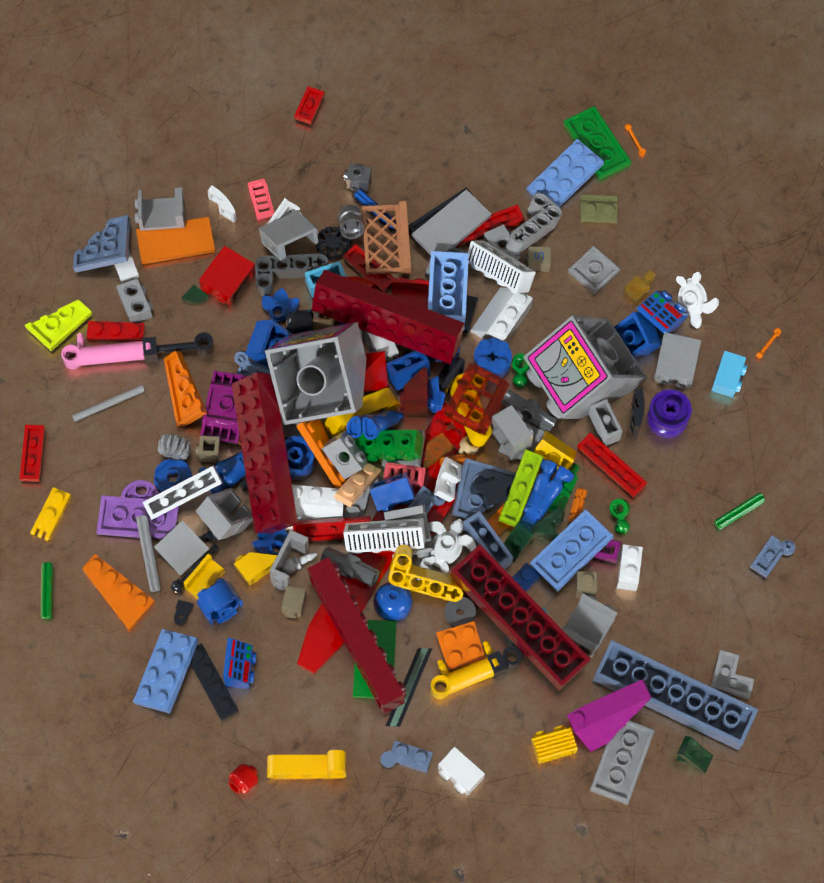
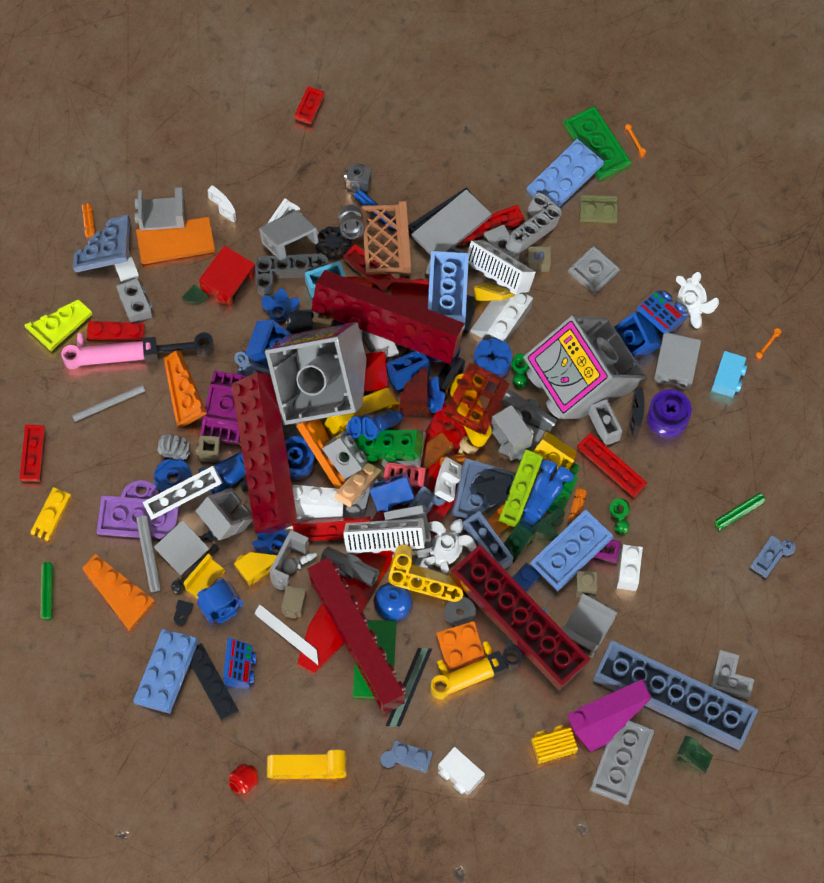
(88, 218): none -> orange axle
(258, 188): coral slope -> none
(287, 633): none -> white sticker
(491, 292): none -> yellow slope
(639, 287): clear yellow plate -> none

